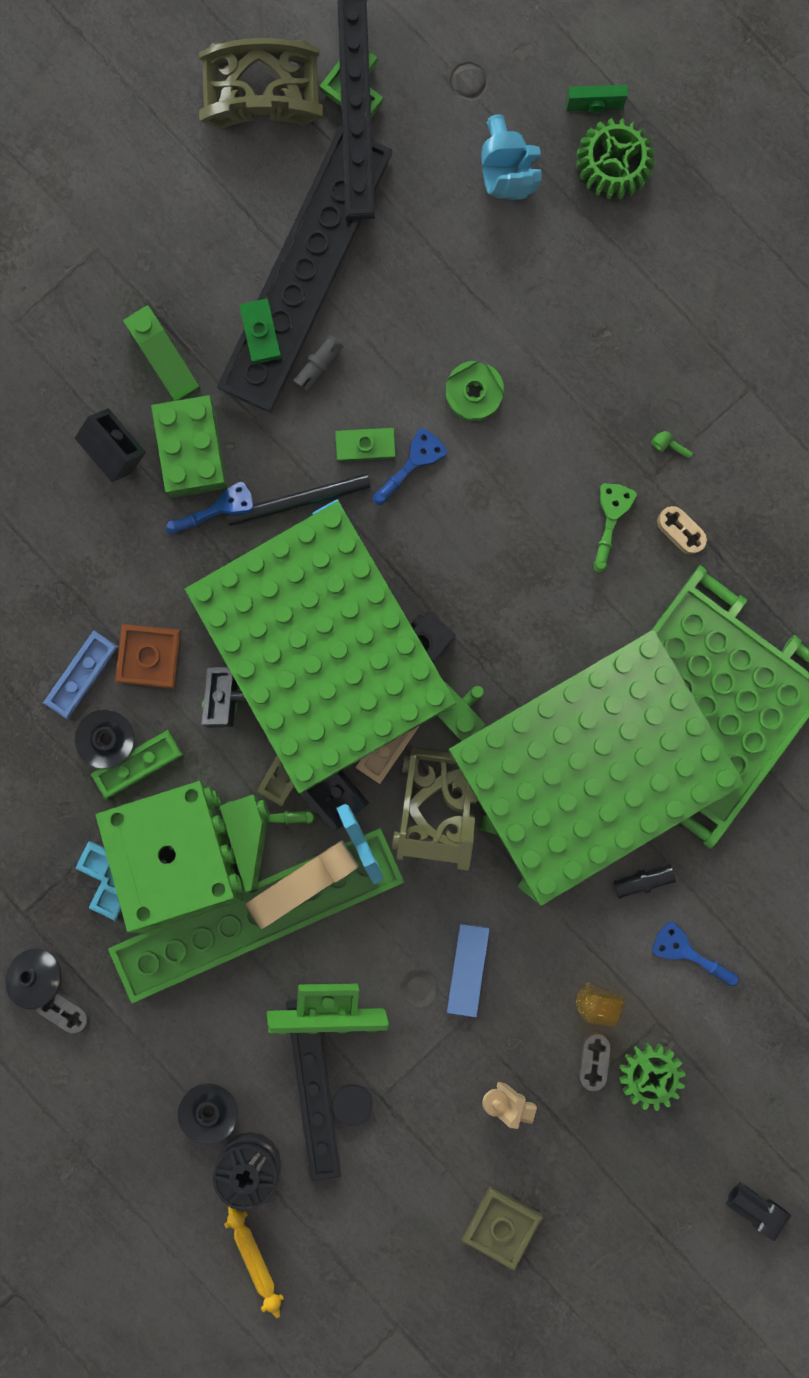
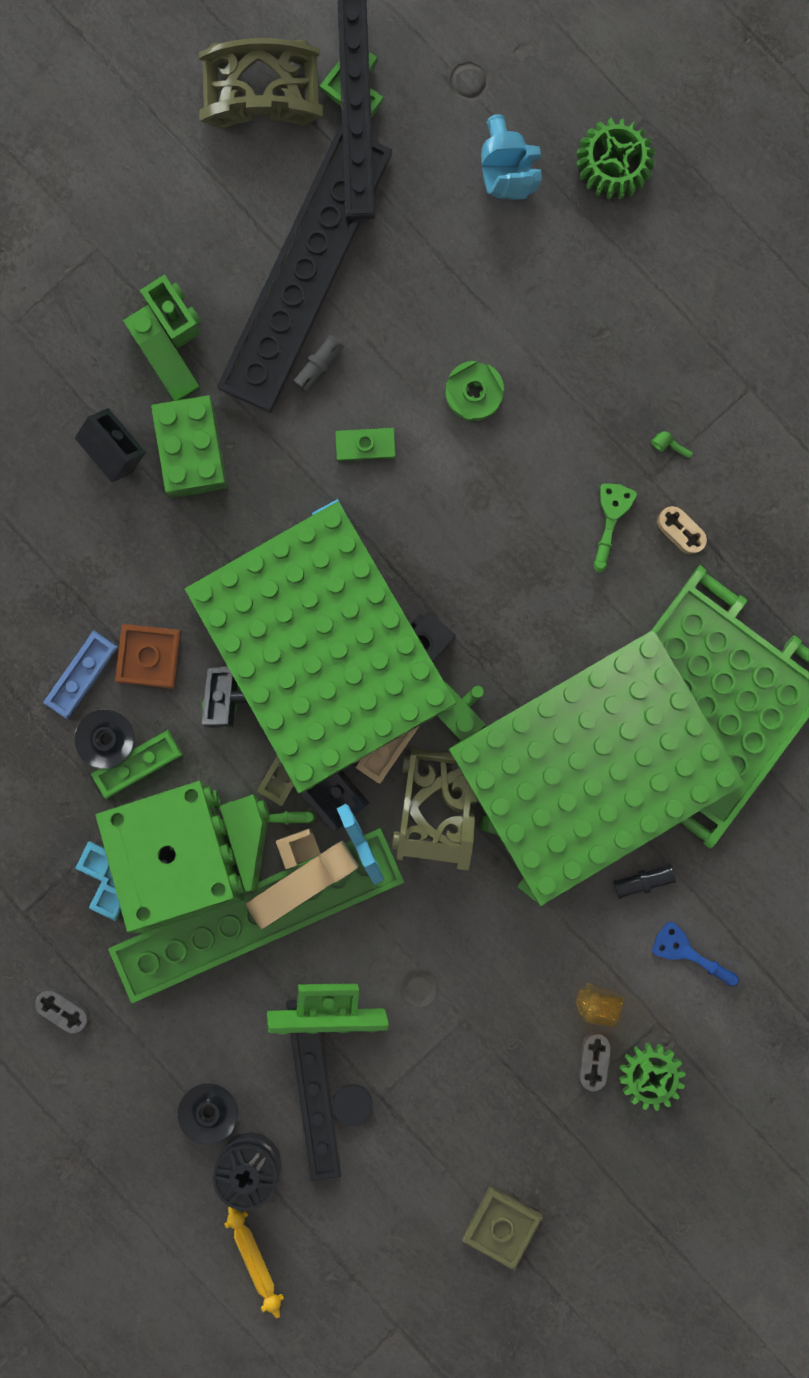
(44, 979): black dish -> none
(171, 312): none -> bright green brick
(221, 505): blue piece -> none
(260, 331): green plate -> none
(298, 847): none -> tan panel
(302, 498): black piece -> none
(415, 460): blue piece -> none
(468, 970): medium blue tile -> none
(508, 1106): tan hips -> none
(596, 98): green plate -> none
(763, 1214): black piece -> none

